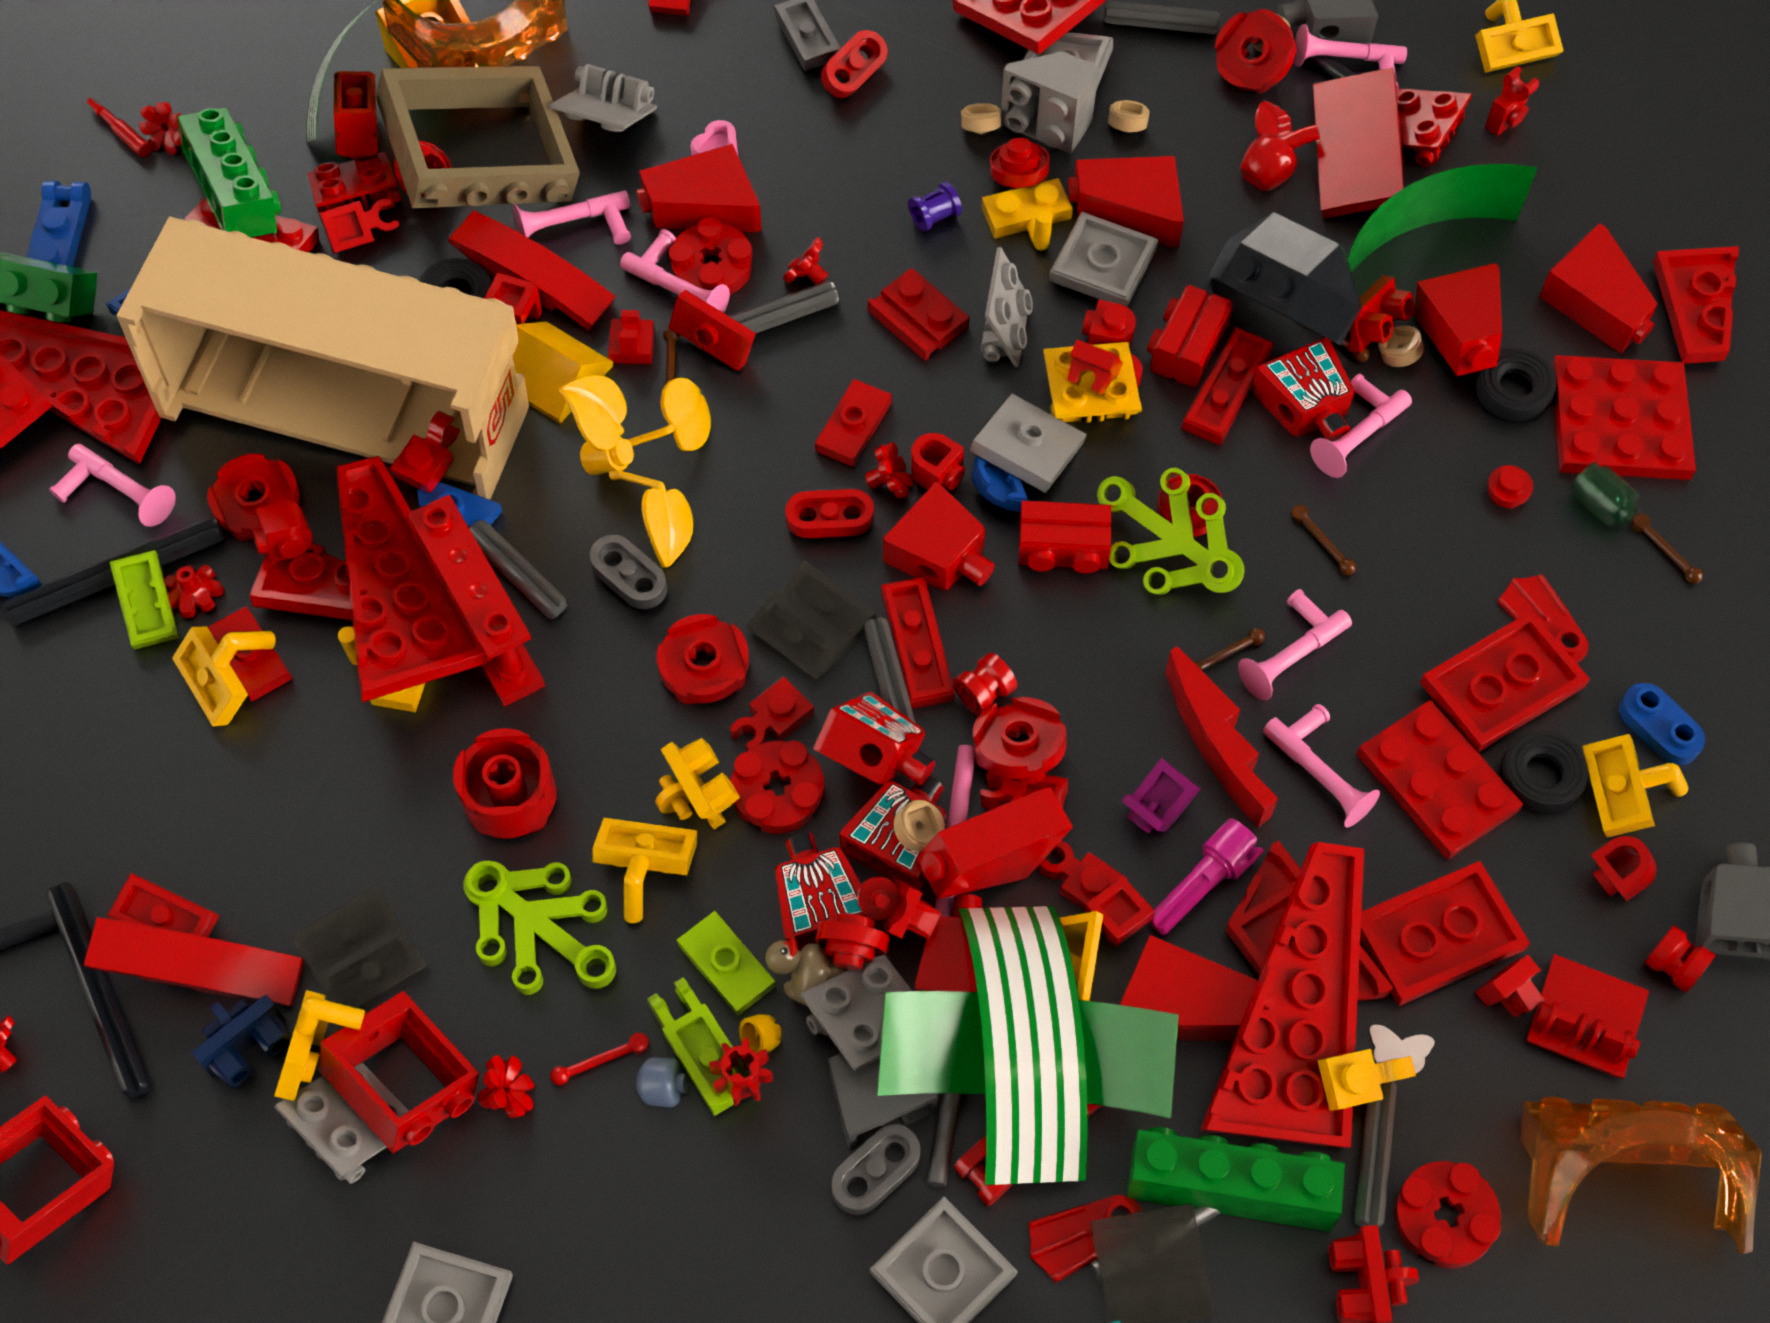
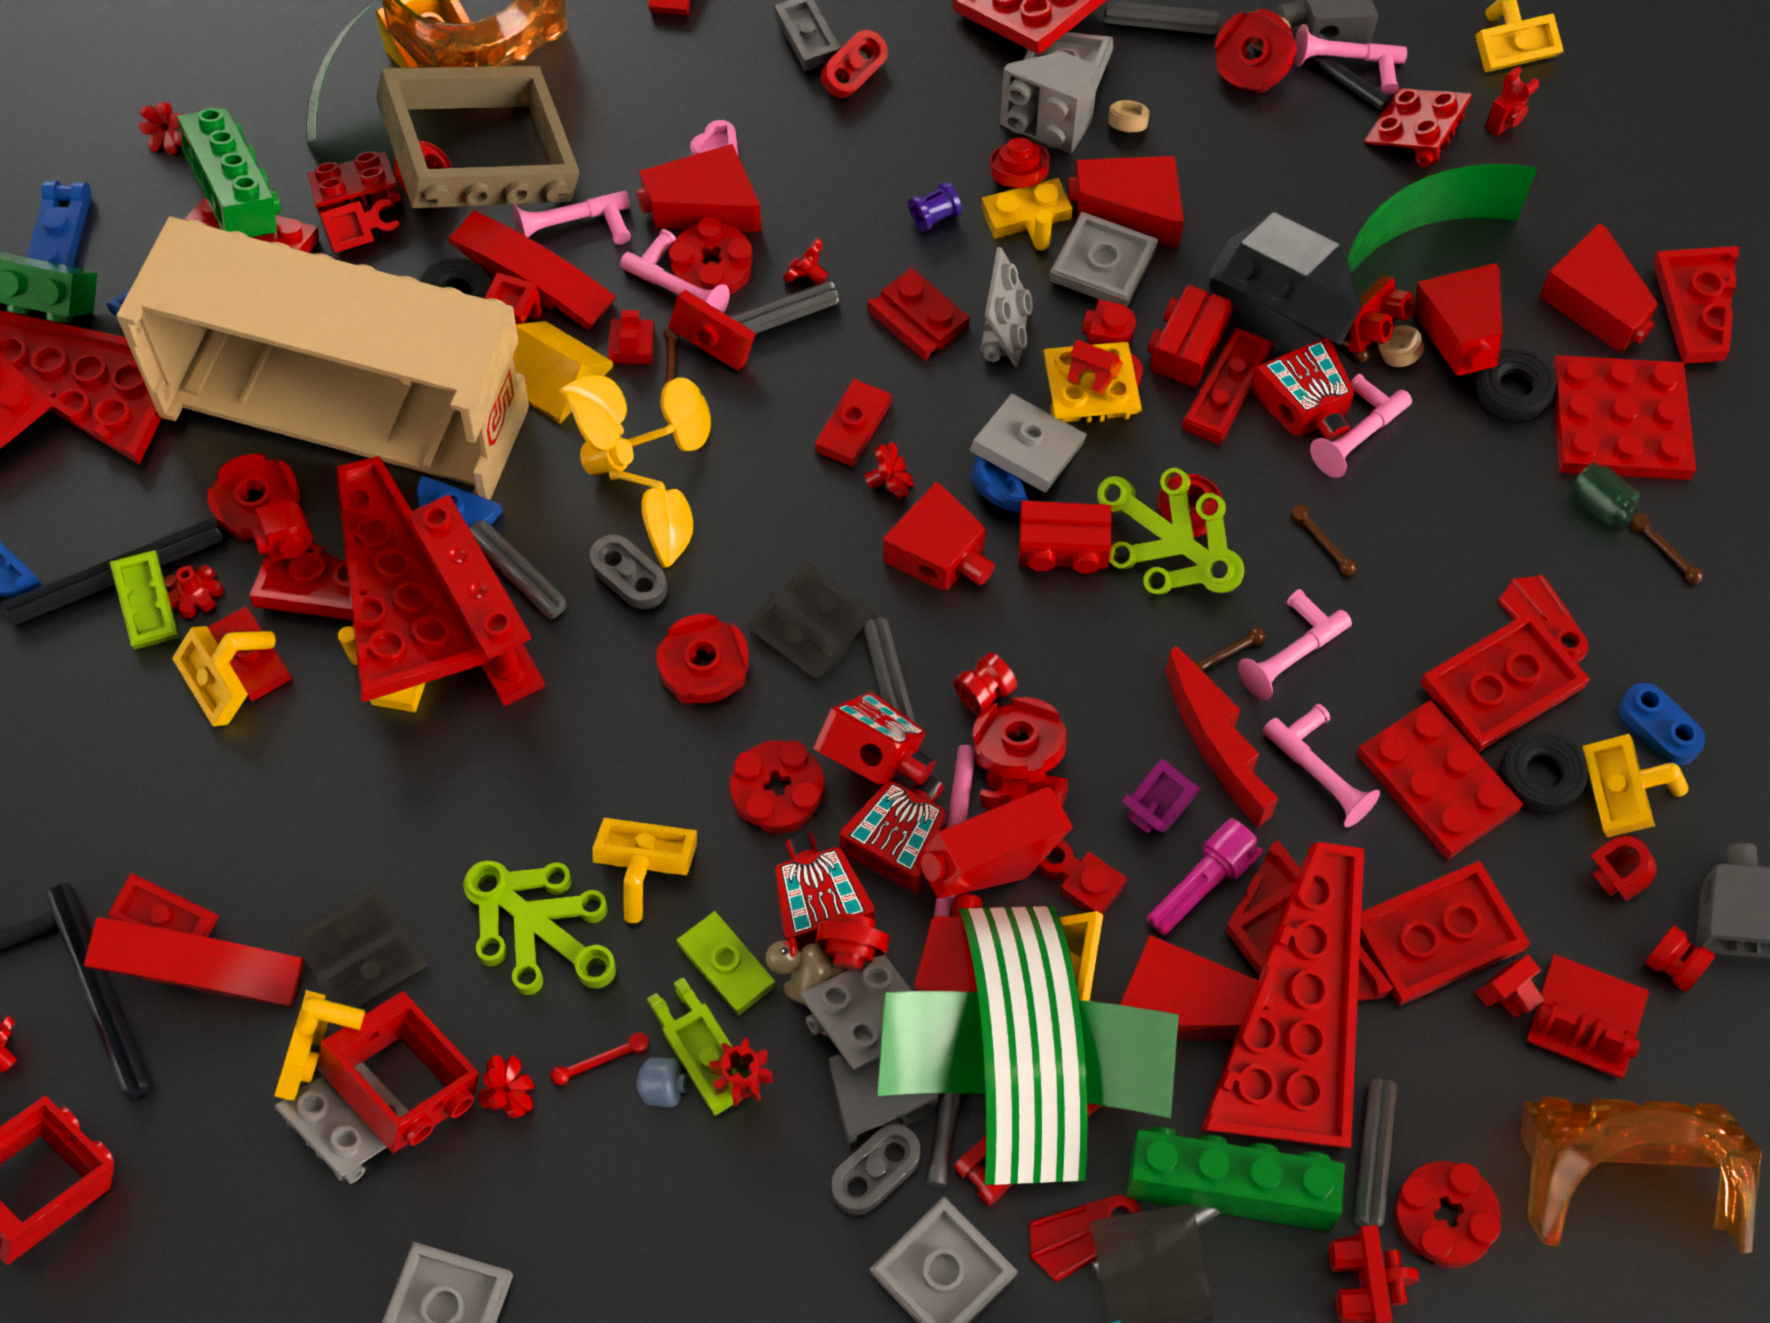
(122, 130): red piece -> none
(153, 504): bright pink piece -> none
(236, 1033): dark blue hips -> none
(355, 114): red brick -> none
(427, 459): red plate -> none
(498, 807): red brick -> none
(607, 98): light grey hinge -> none
(707, 798): yellow hips -> none
(761, 1032): yellow hinge -> none
(774, 712): red plate -> none
(829, 511): red plate -> none
(896, 906): red hips -> none
(917, 642): red tile -> none
(917, 824): tan tile -> none
(937, 460): red plate -> none
(981, 118): tan tile -> none
(1122, 911): red tile -> none
(1271, 155): red piece -> none
(1356, 1079): yellow plate -> none
(1358, 142): tile -> none
(1390, 1046): white sticker -> none
(1510, 486): red plate -> none

